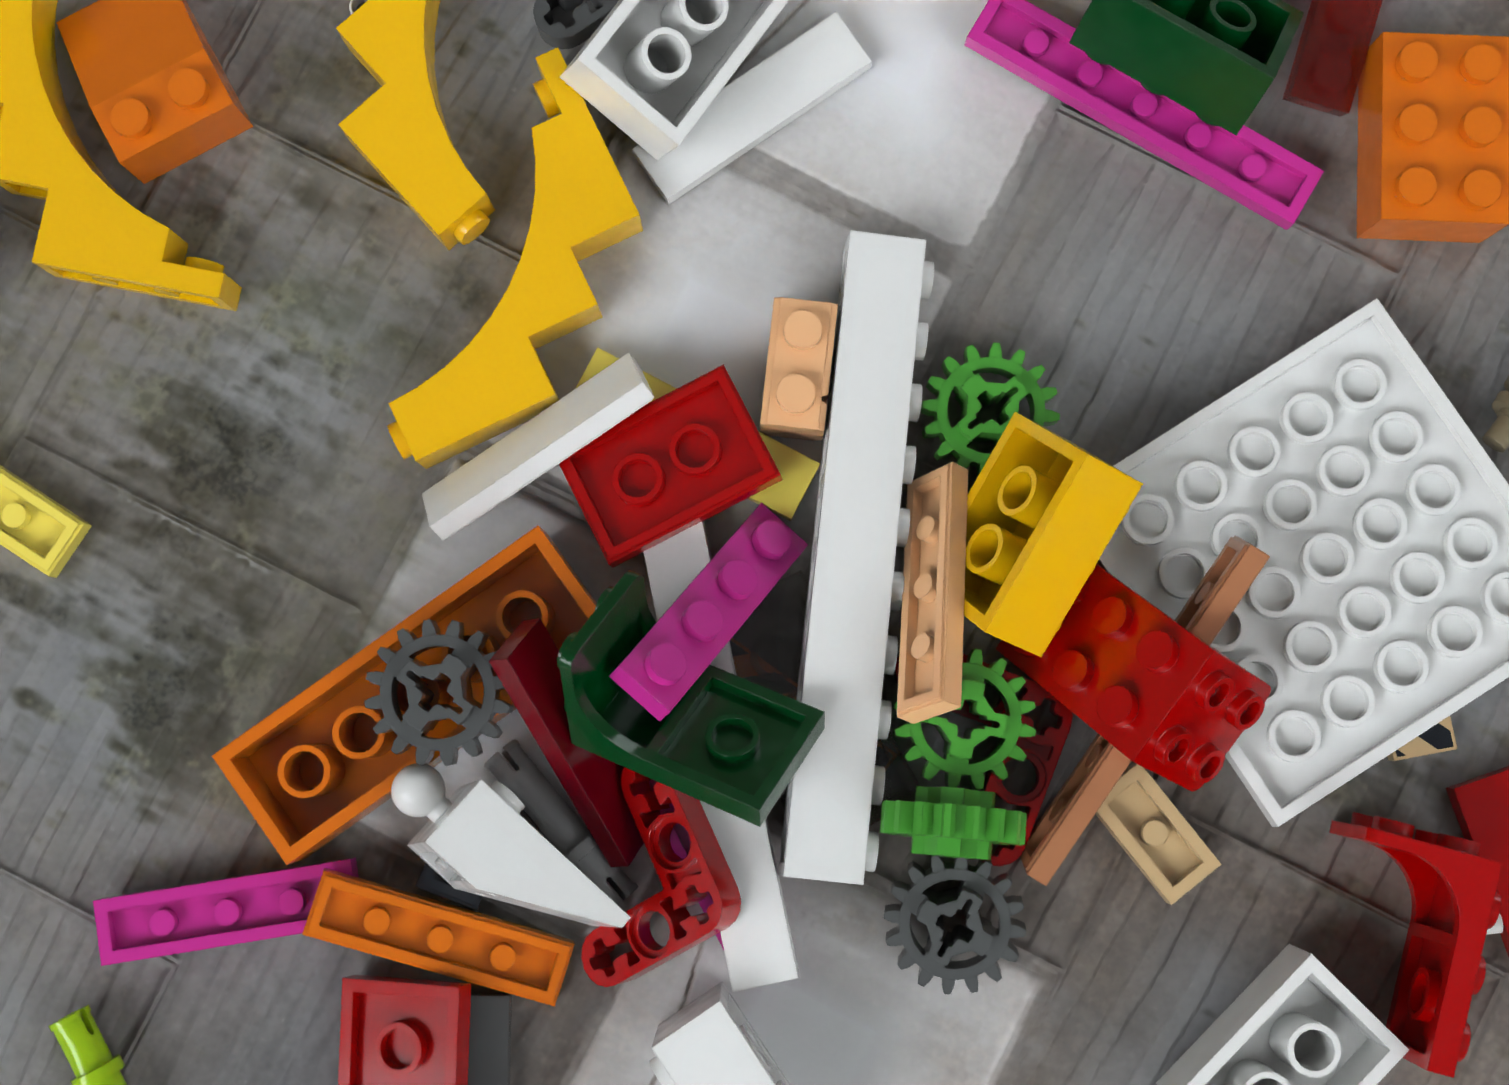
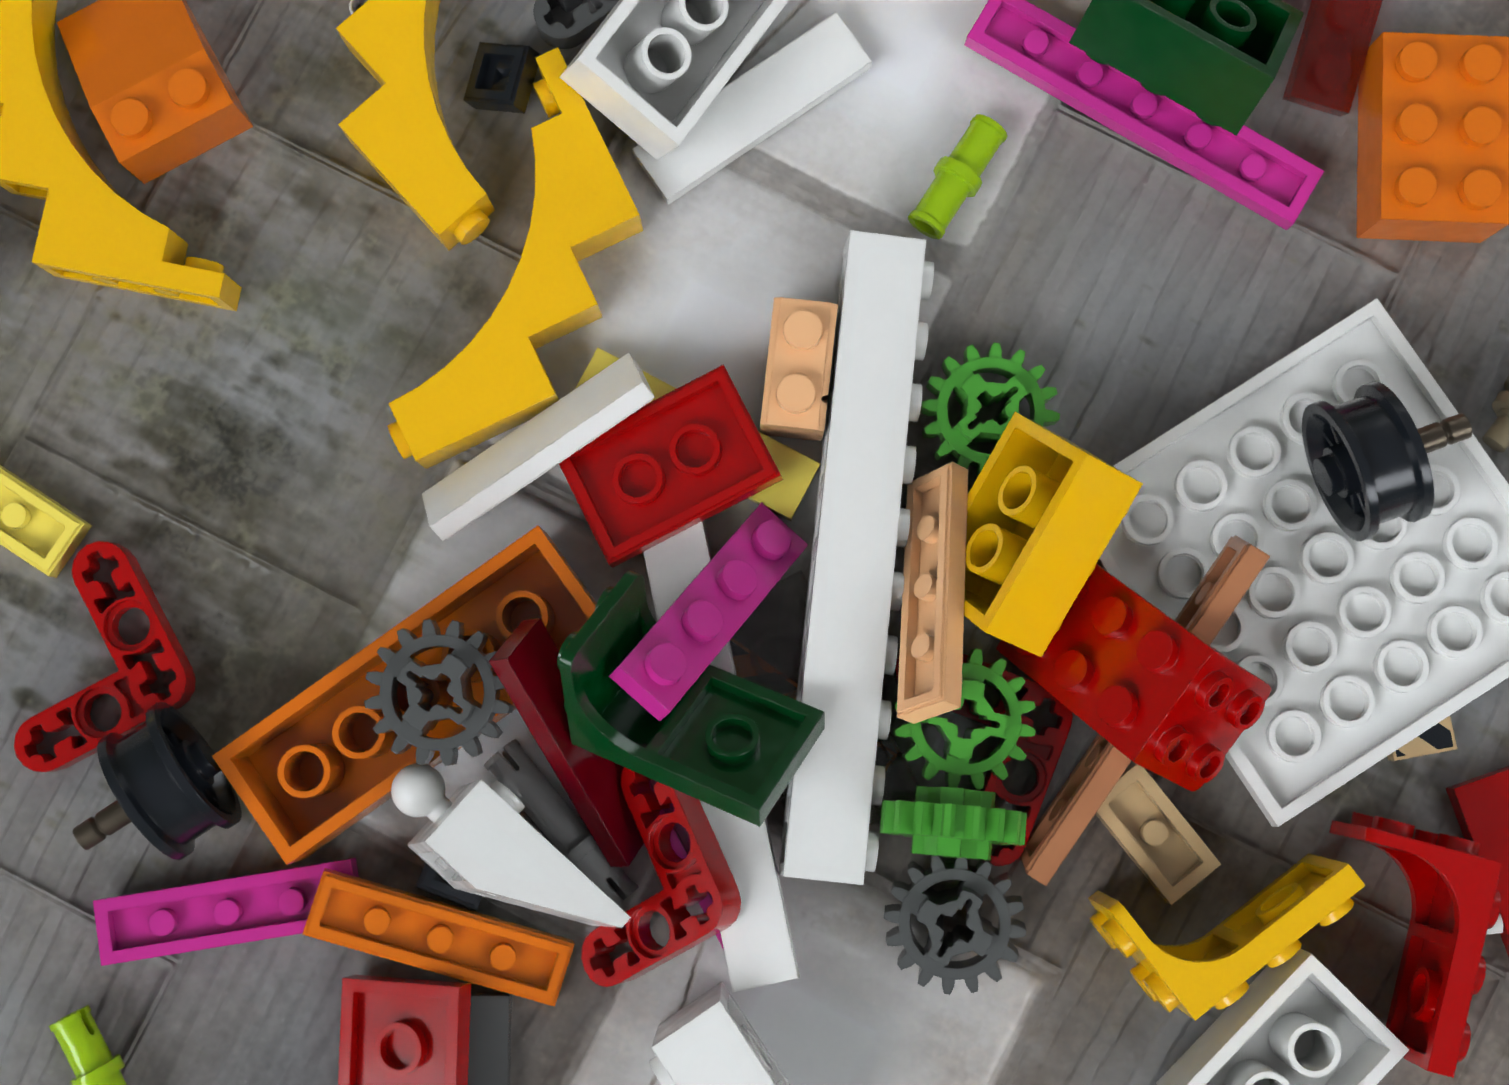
(128, 684): none -> red beam
(162, 785): none -> black wheel
(502, 77): none -> black tile
(957, 176): none -> lime pin
(1257, 934): none -> yellow bracket
(1374, 459): none -> black wheel

